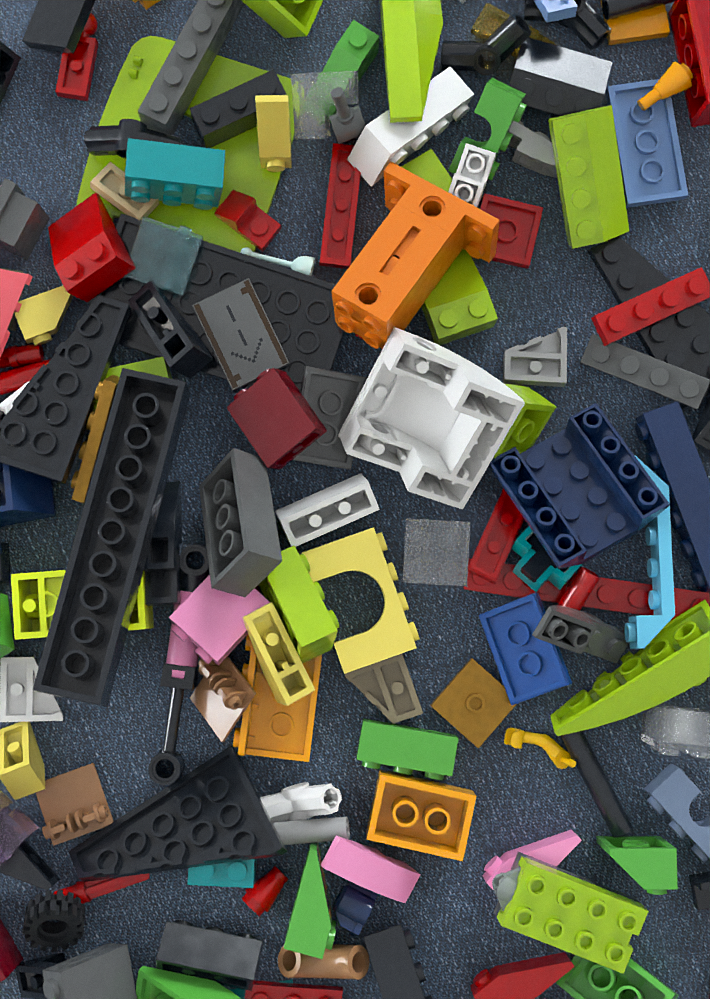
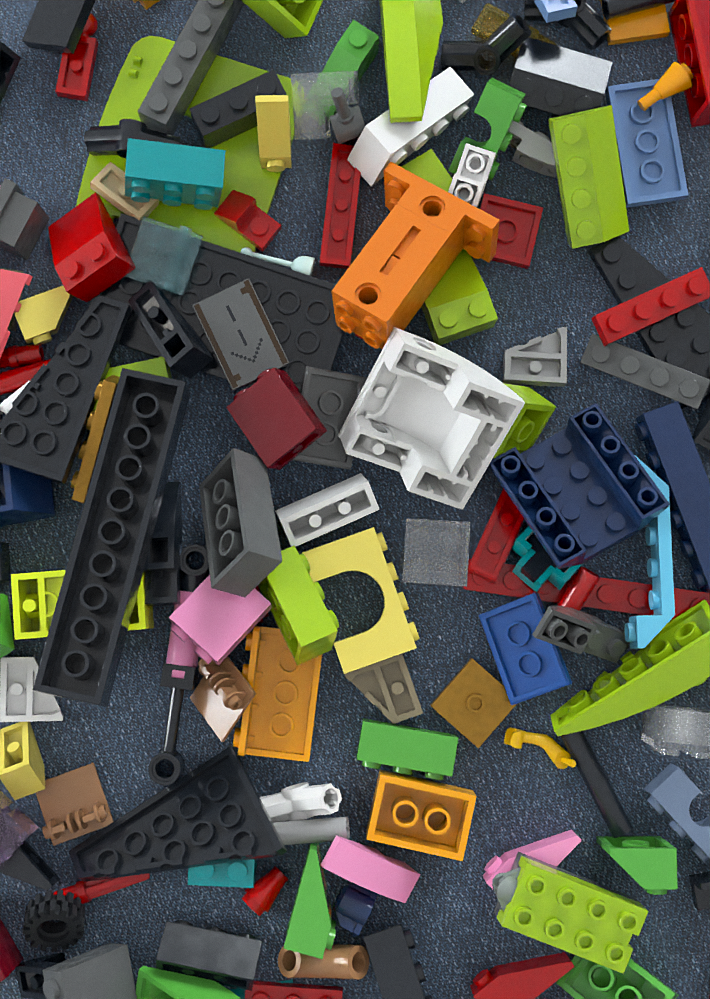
(277, 655): light yellow slope -> none

